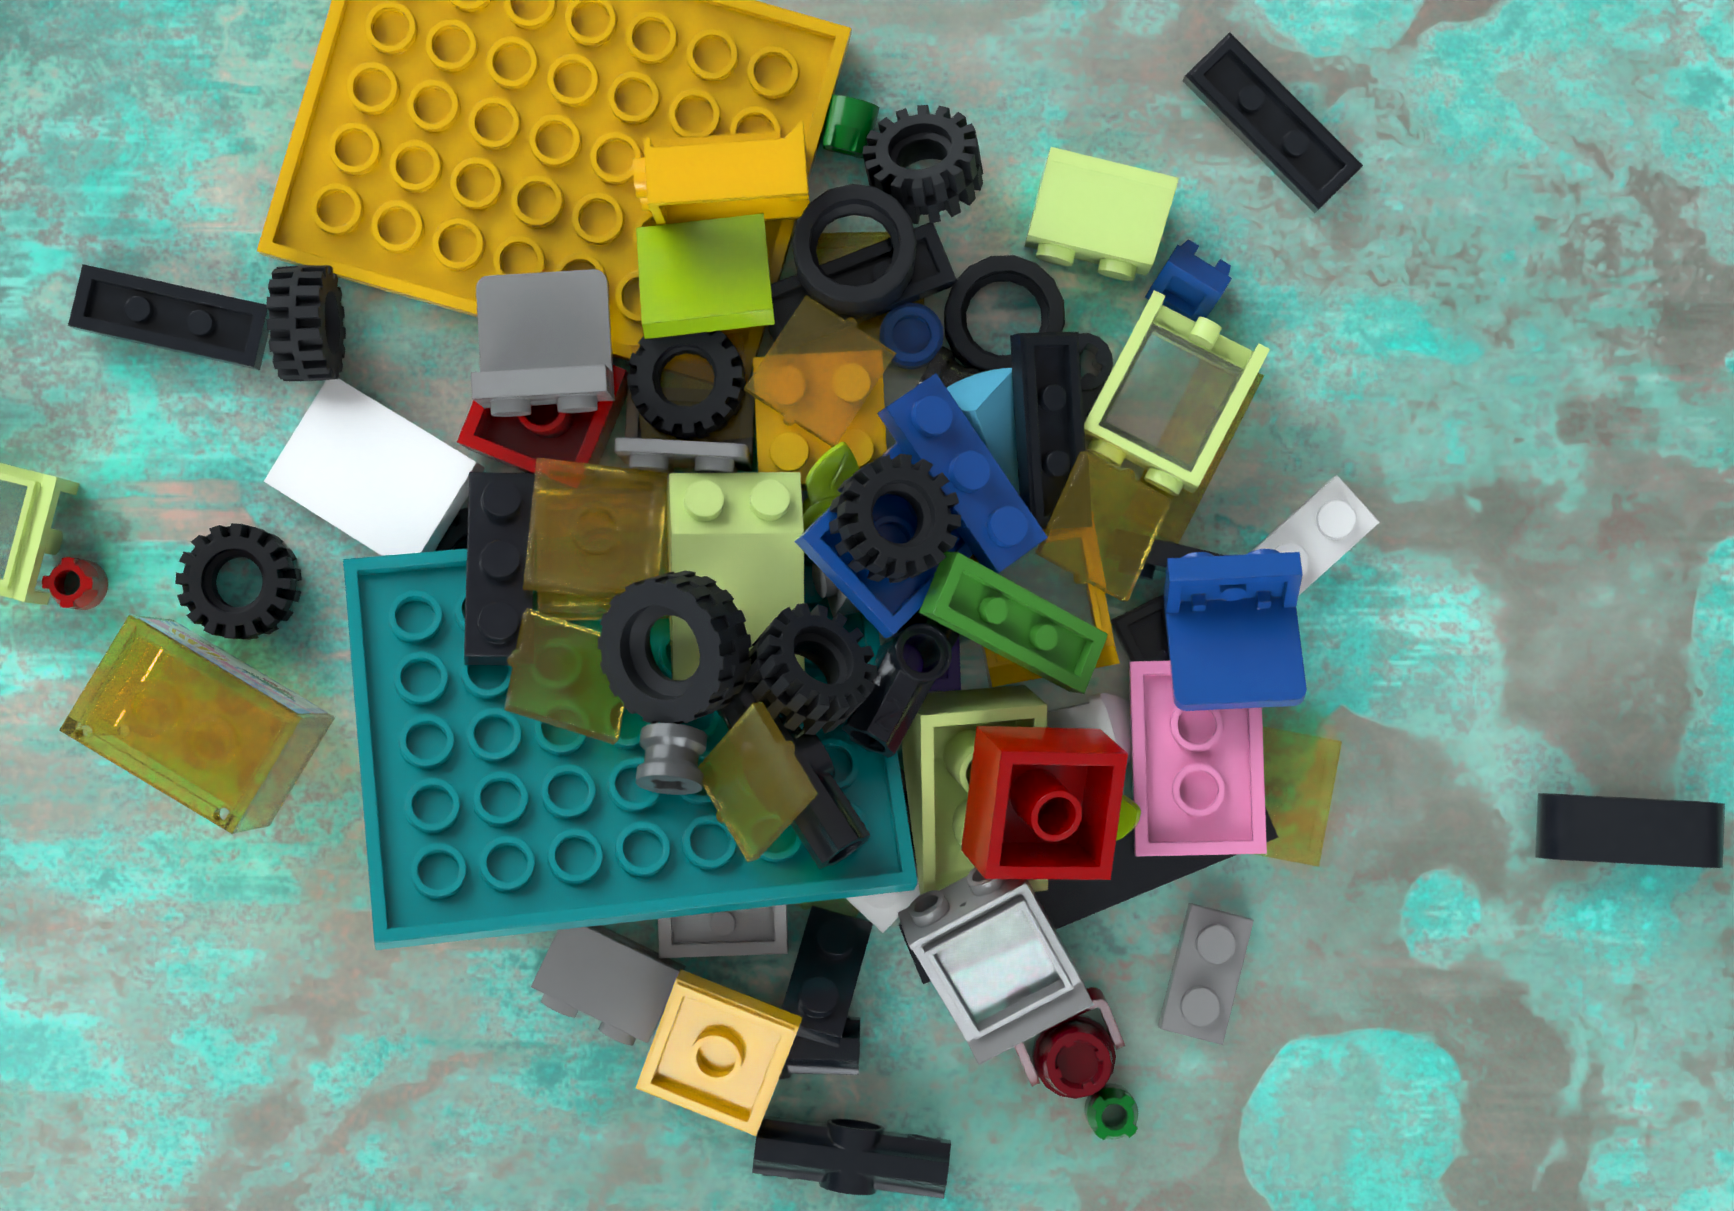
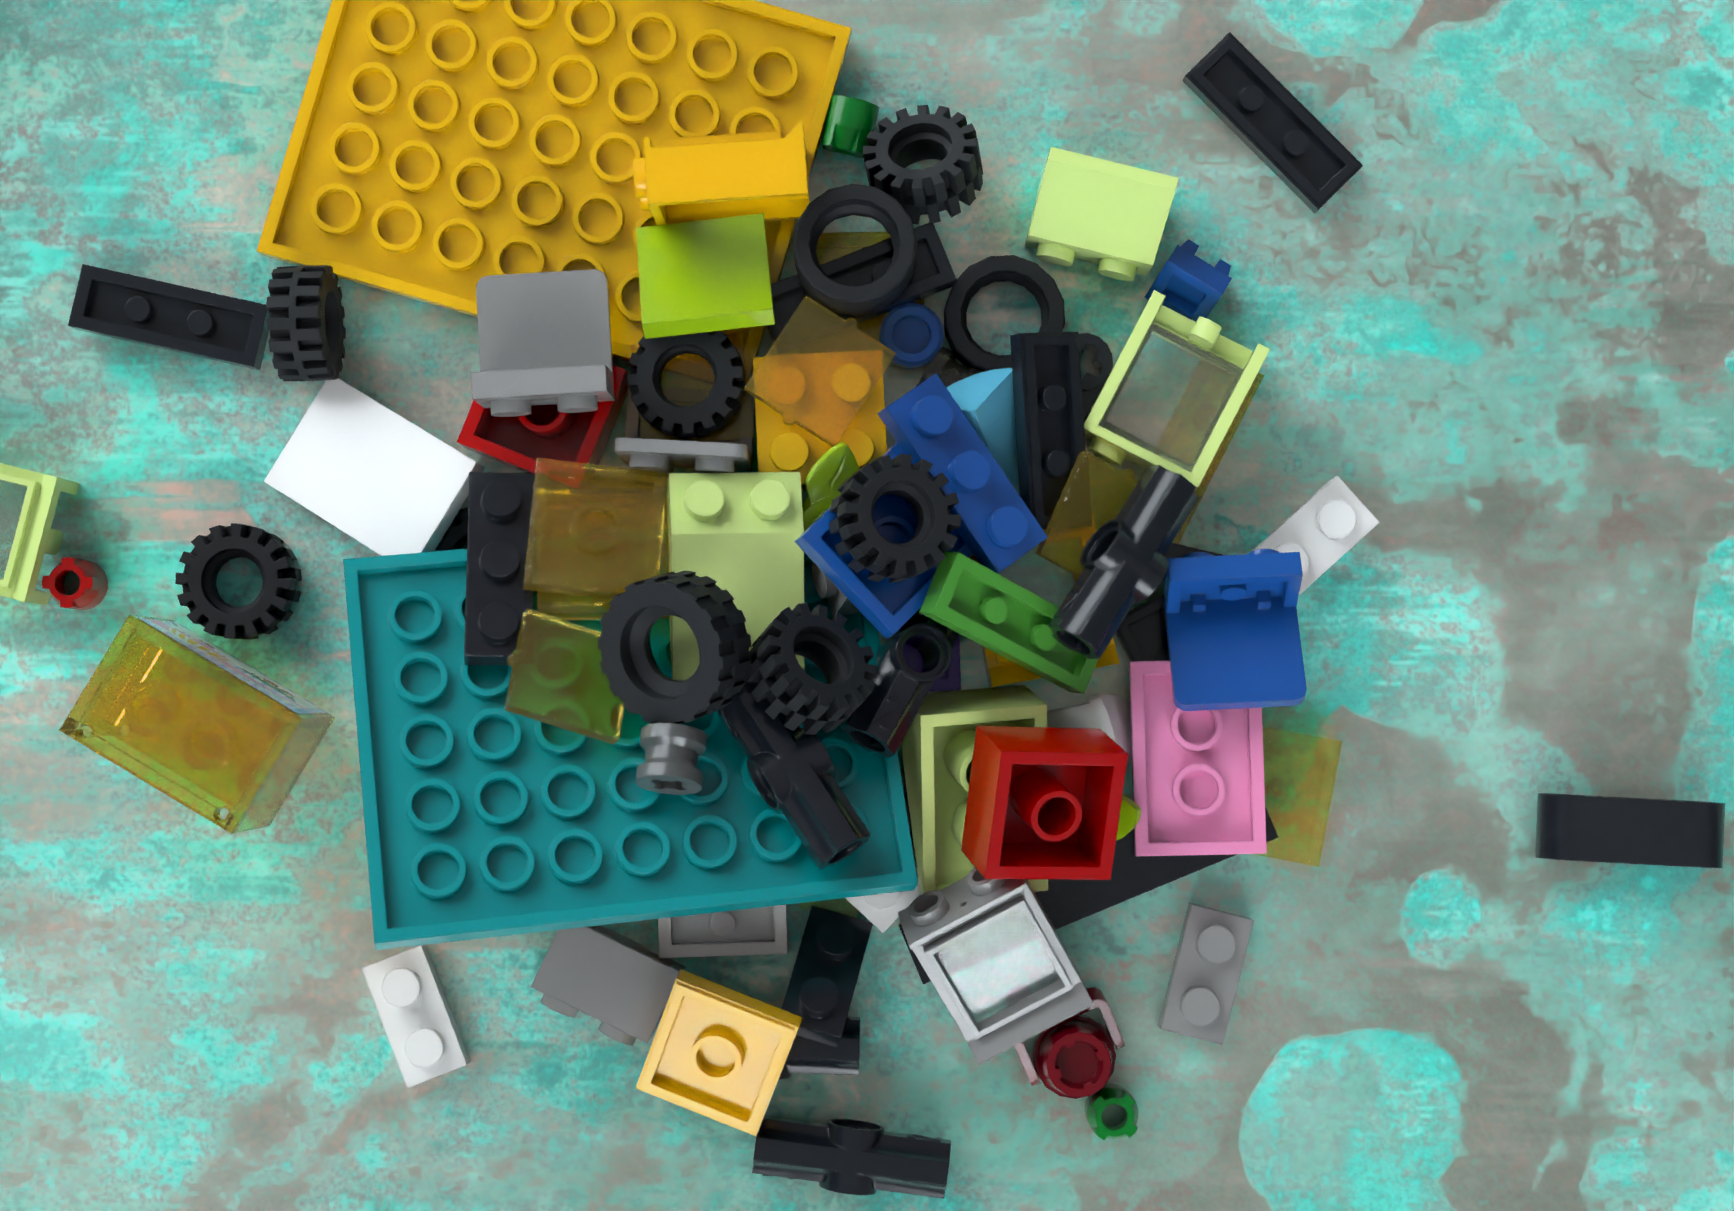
(416, 1015): none -> white plate
(756, 782): clear yellow piece -> none
(1124, 562): none -> black piece

